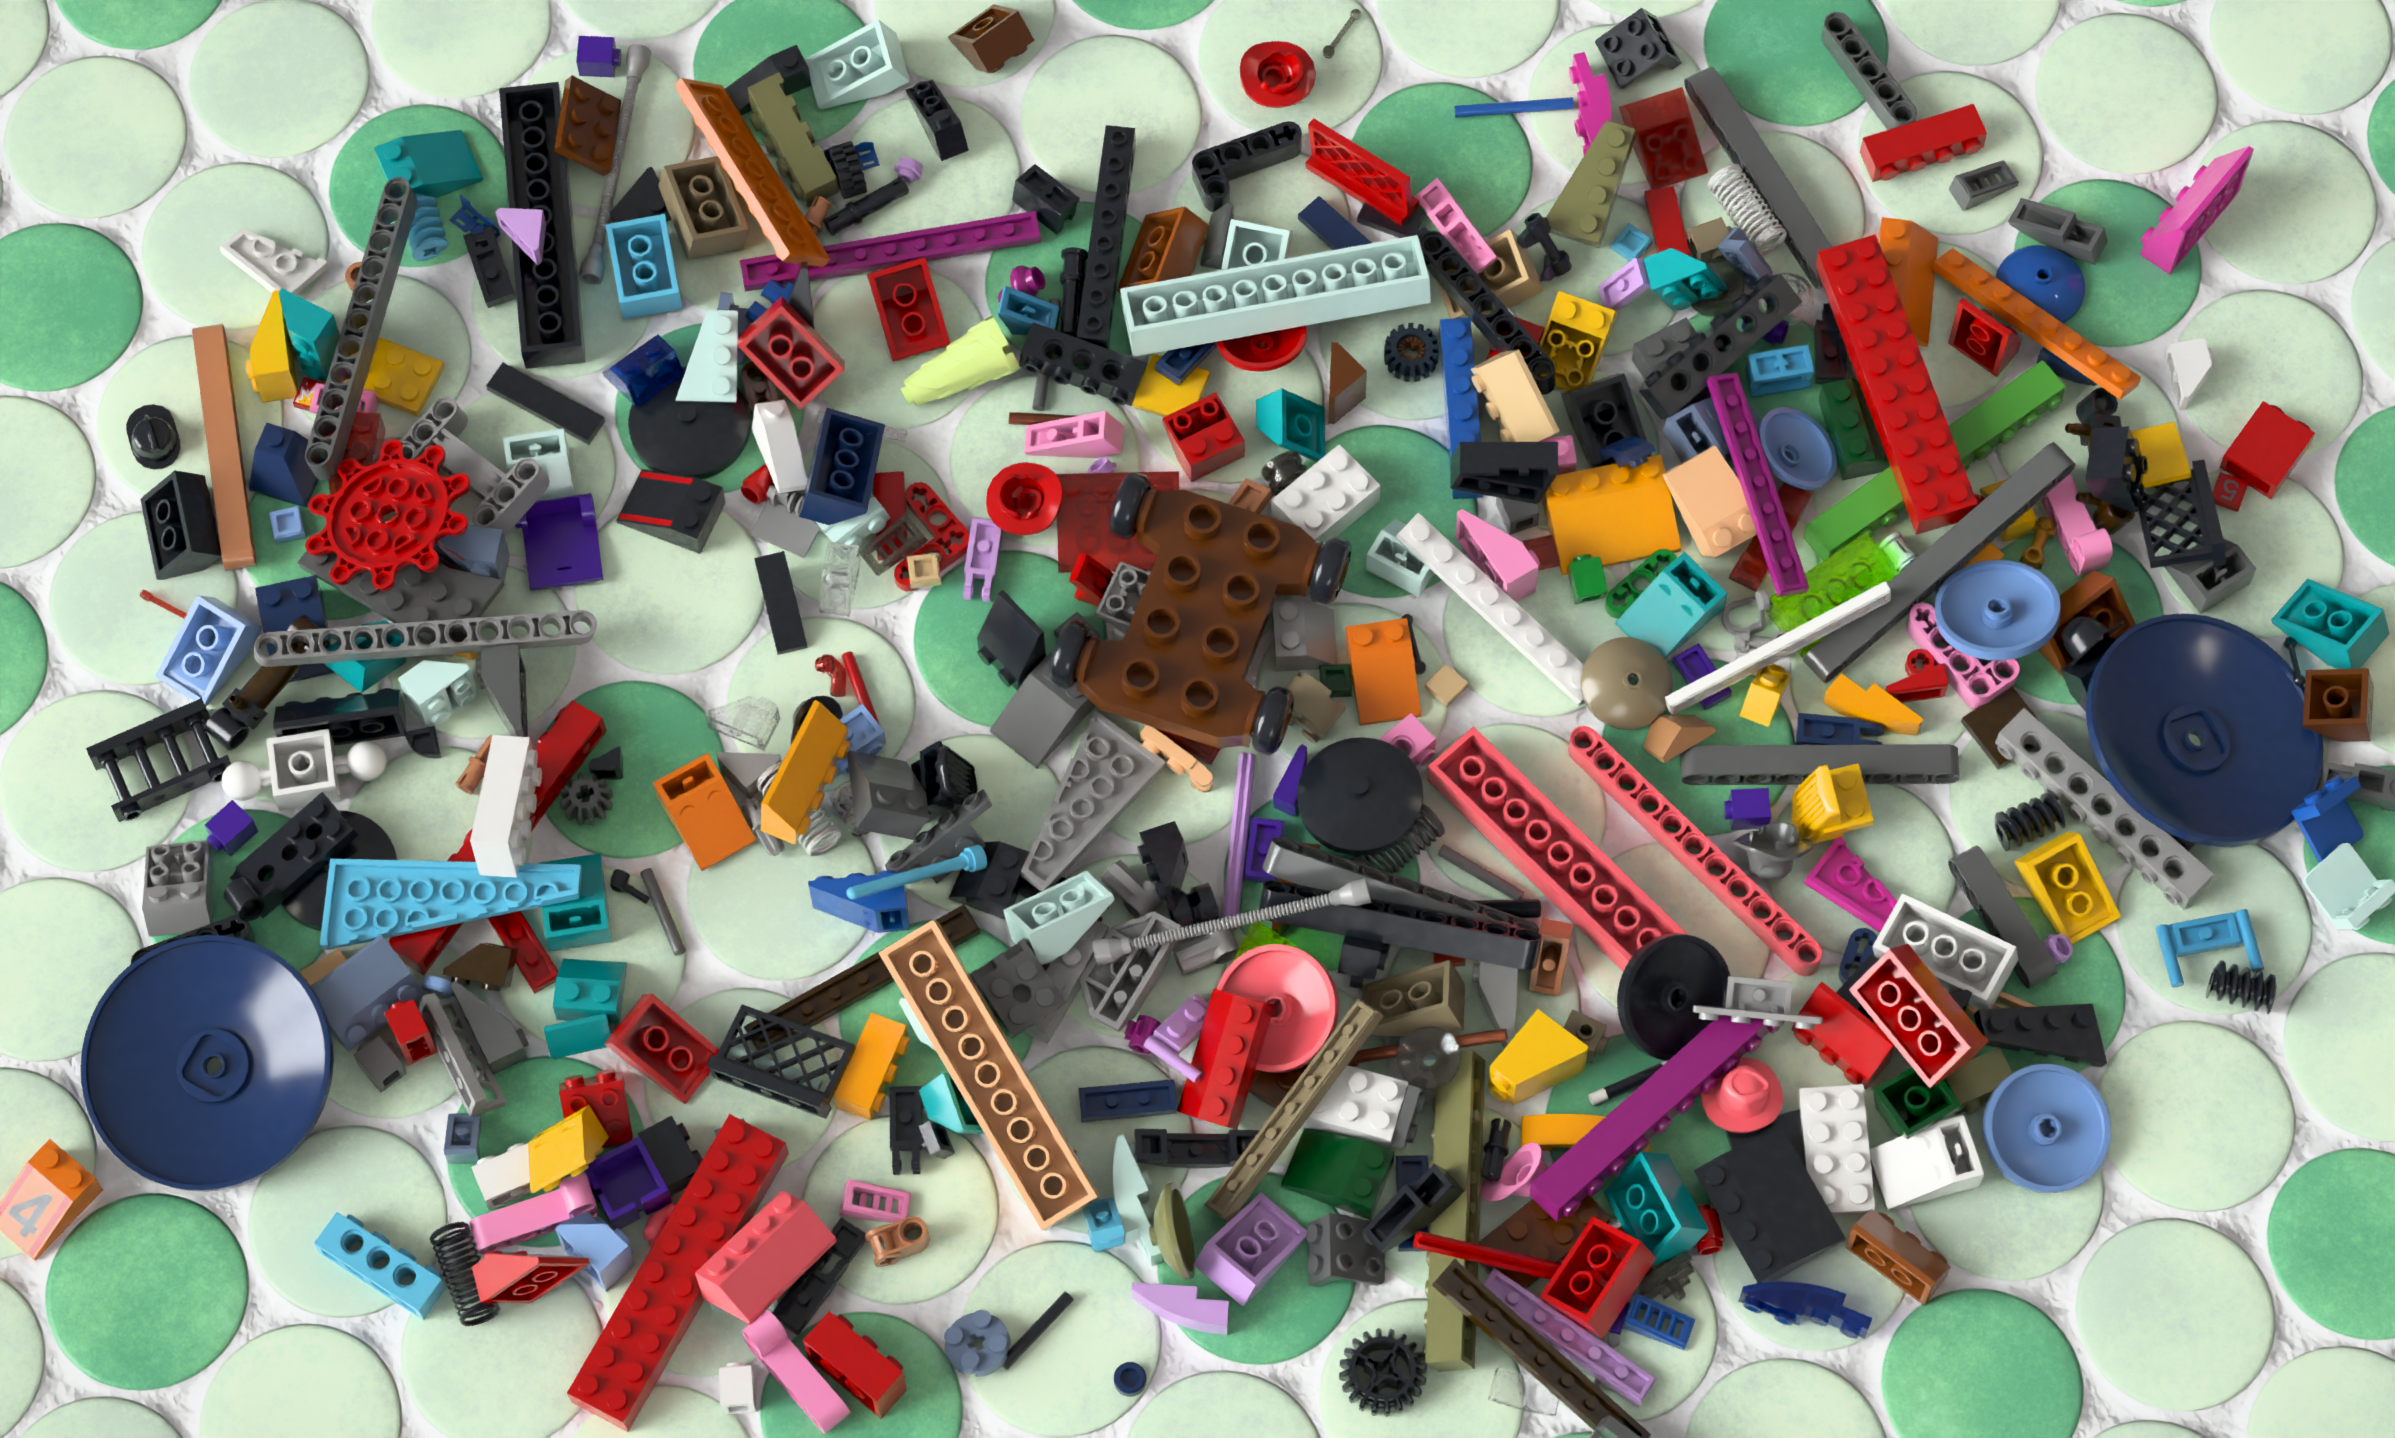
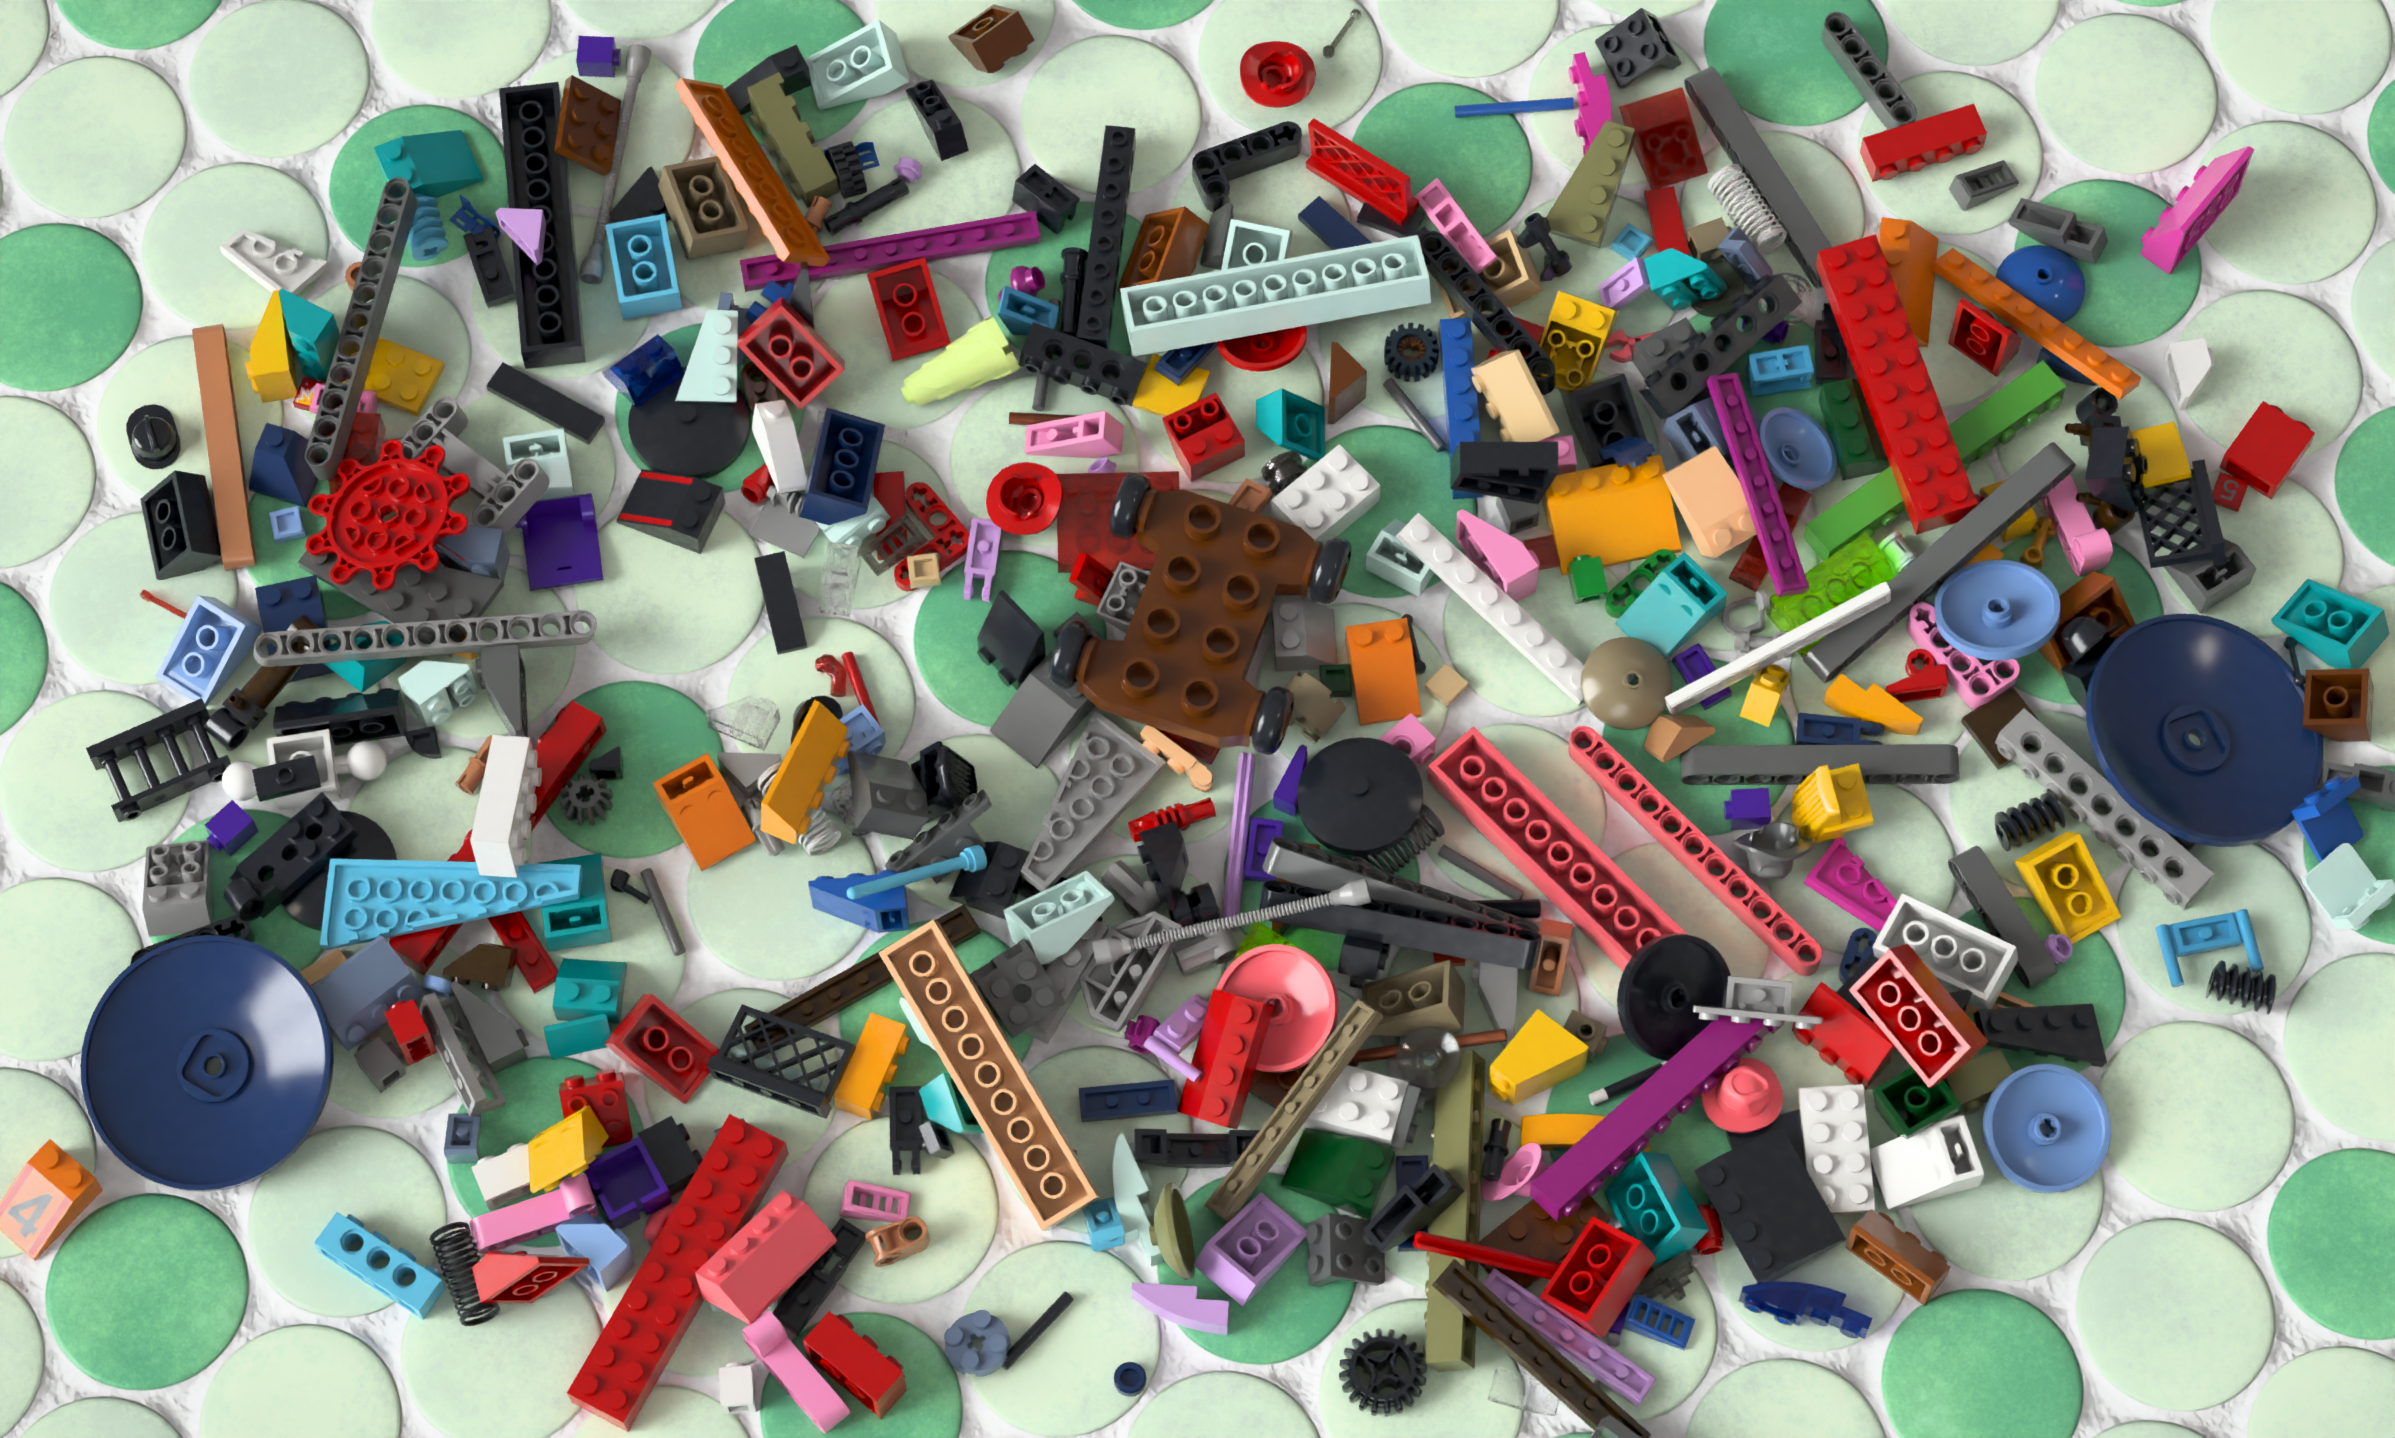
(286, 778): none -> black plate
(1180, 814): none -> red hinge
(1414, 414): none -> dark grey bar
(1620, 338): none -> coral bar

